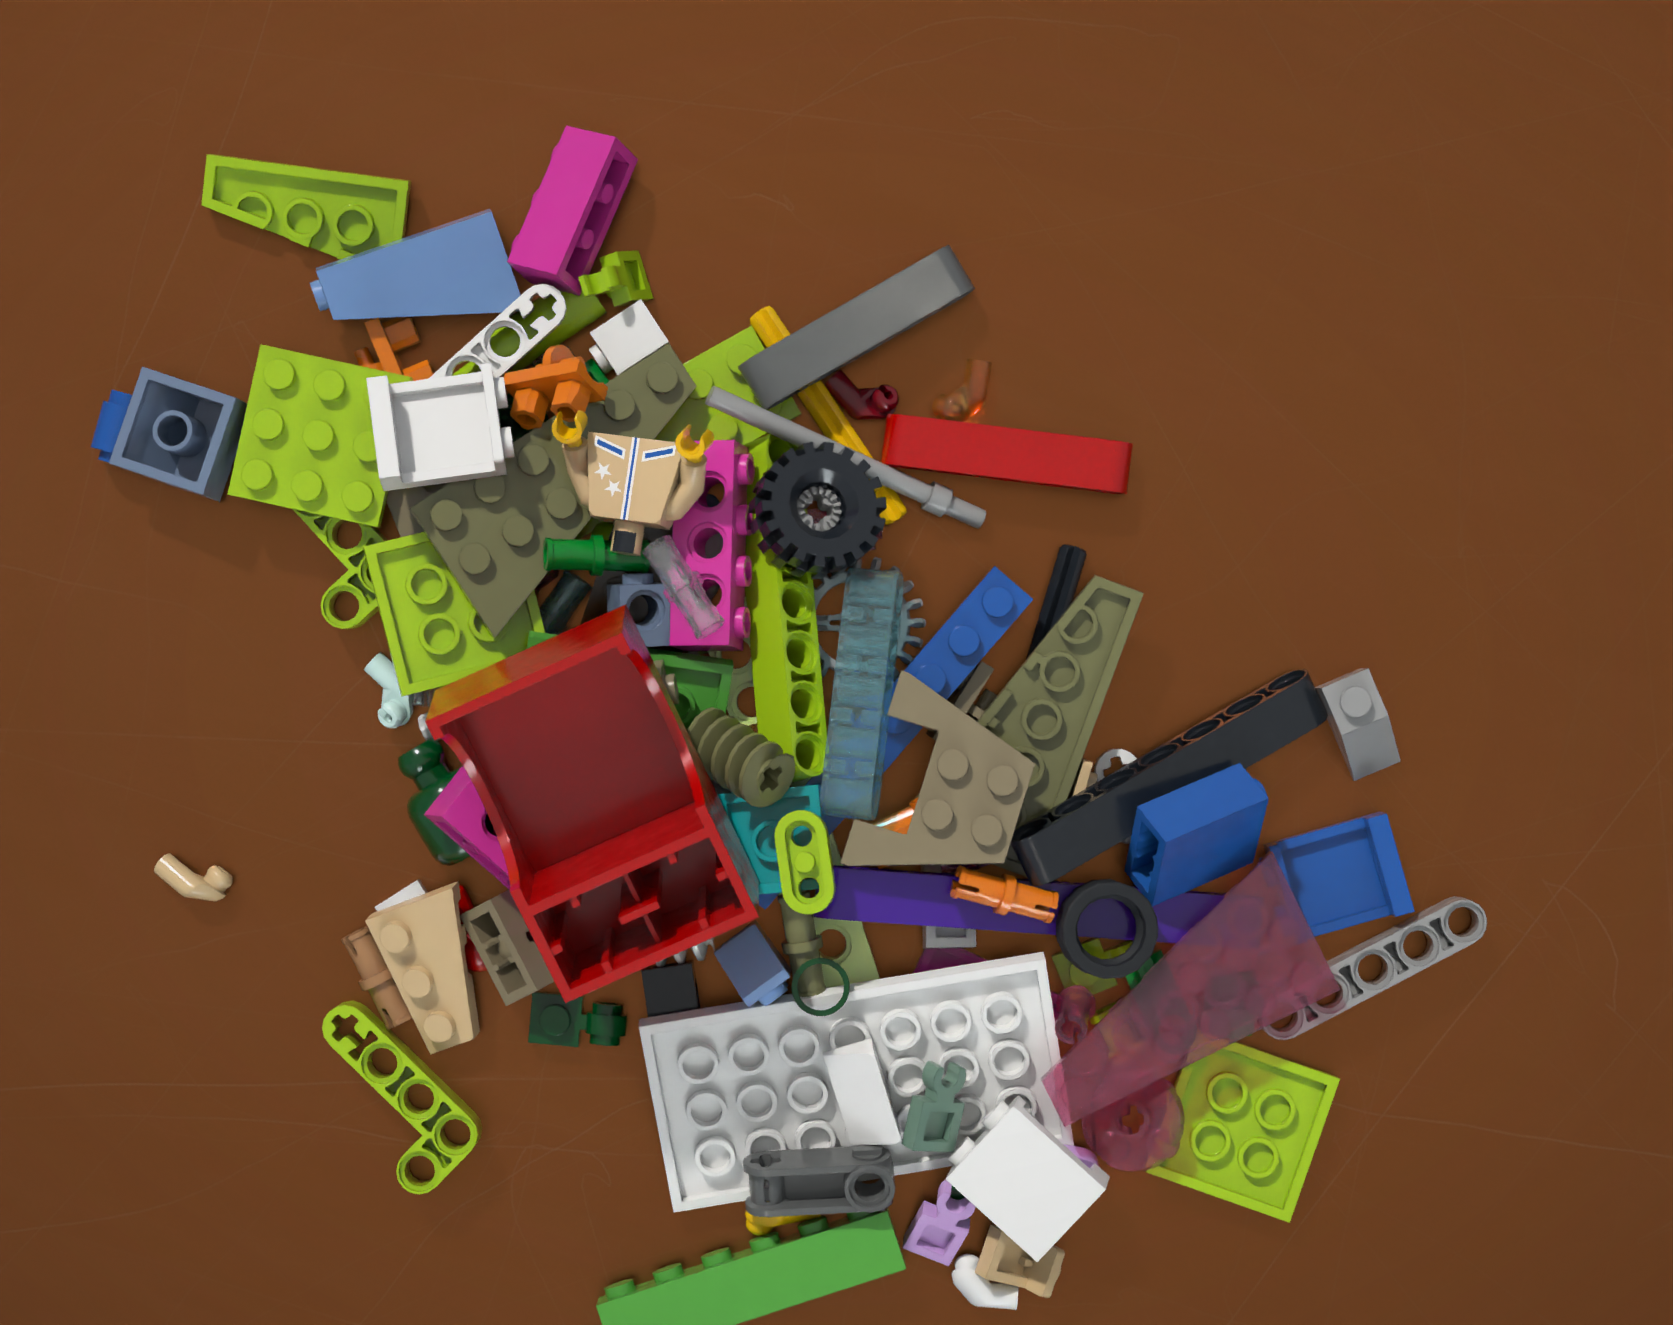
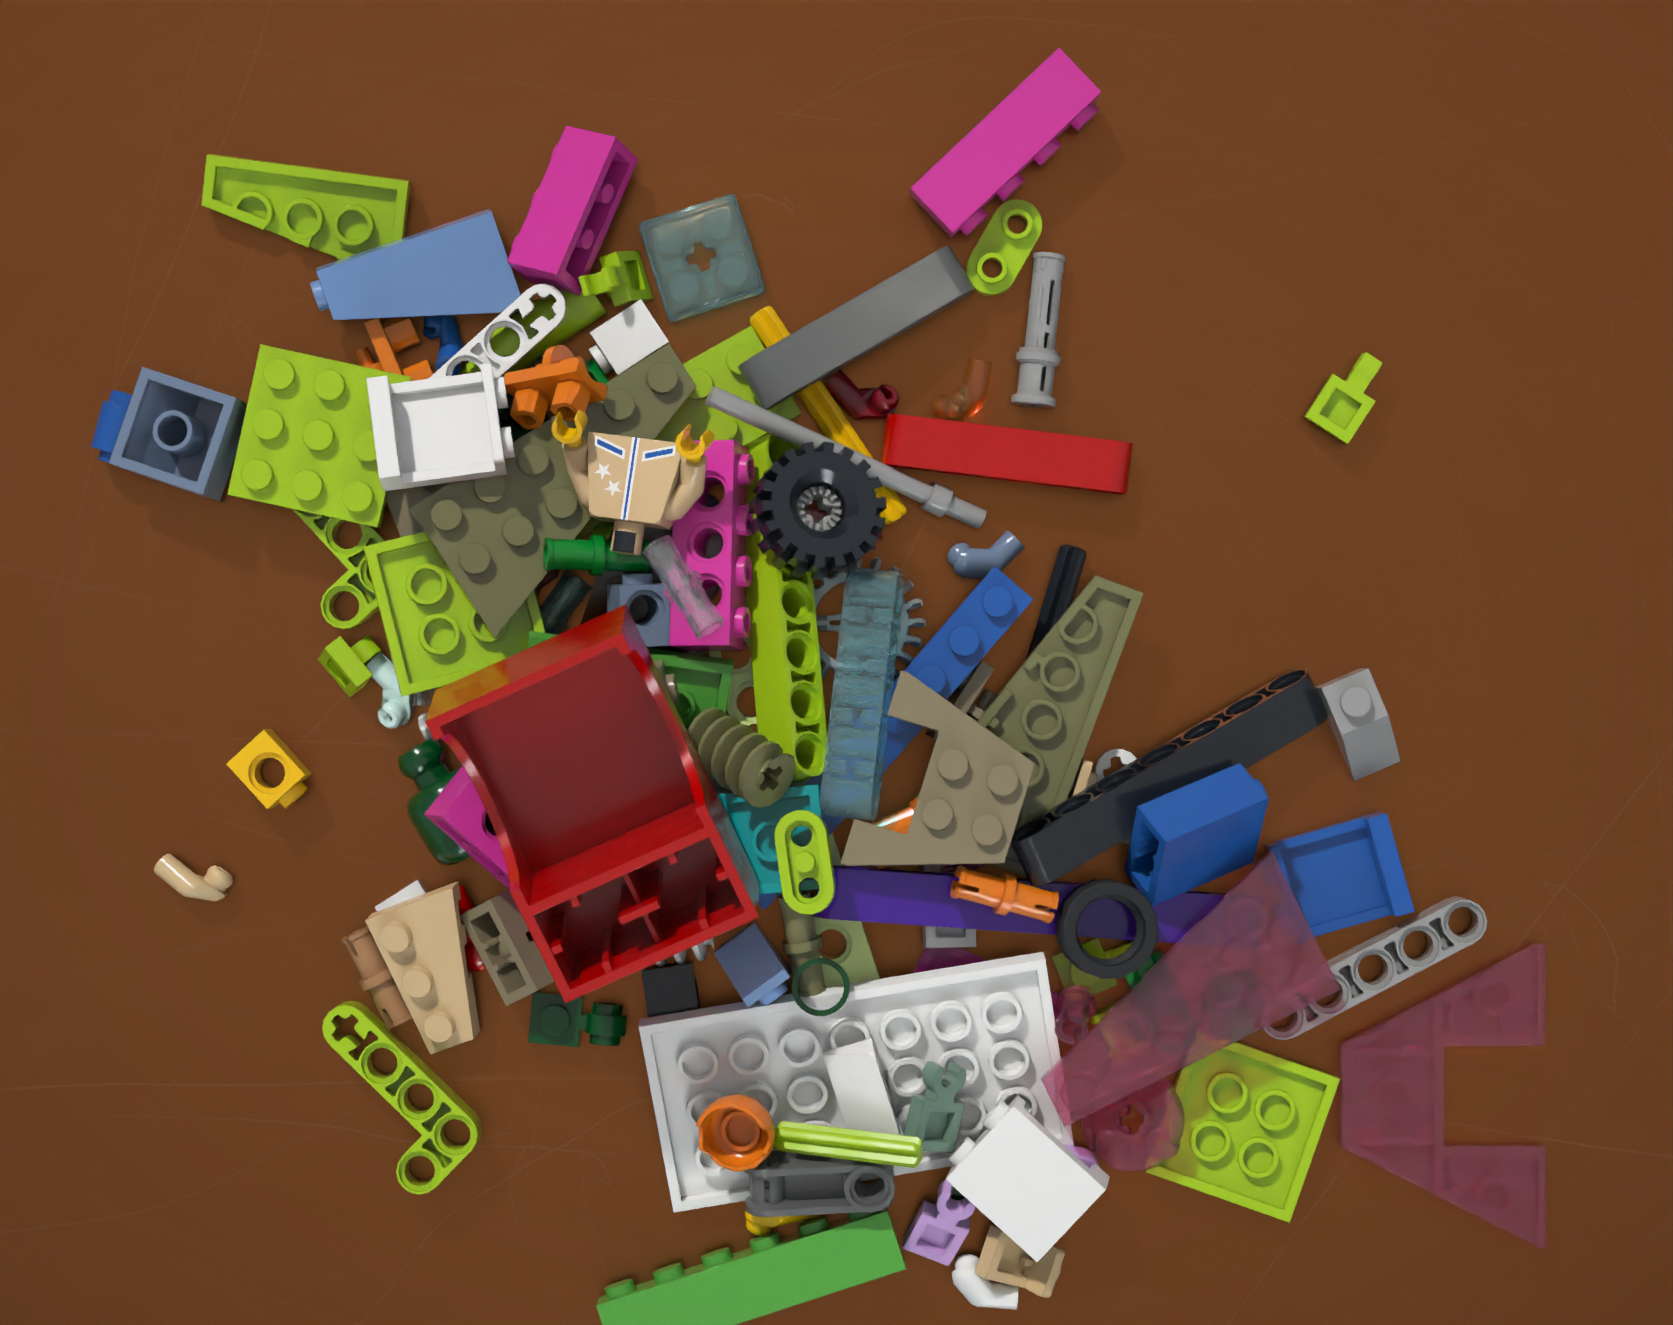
(248, 766): none -> yellow brick
(349, 664): none -> lime tile
(446, 329): none -> blue arm
(672, 241): none -> clear light blue brick
(736, 1132): none -> orange hair
(848, 1144): none -> lime axle
(977, 562): none -> sand blue arm
(1004, 247): none -> lime plate
(1005, 143): none -> dark pink brick
(1039, 355): none -> light grey pin
(1342, 403): none -> lime plate
(1396, 1094): none -> clear pink wing

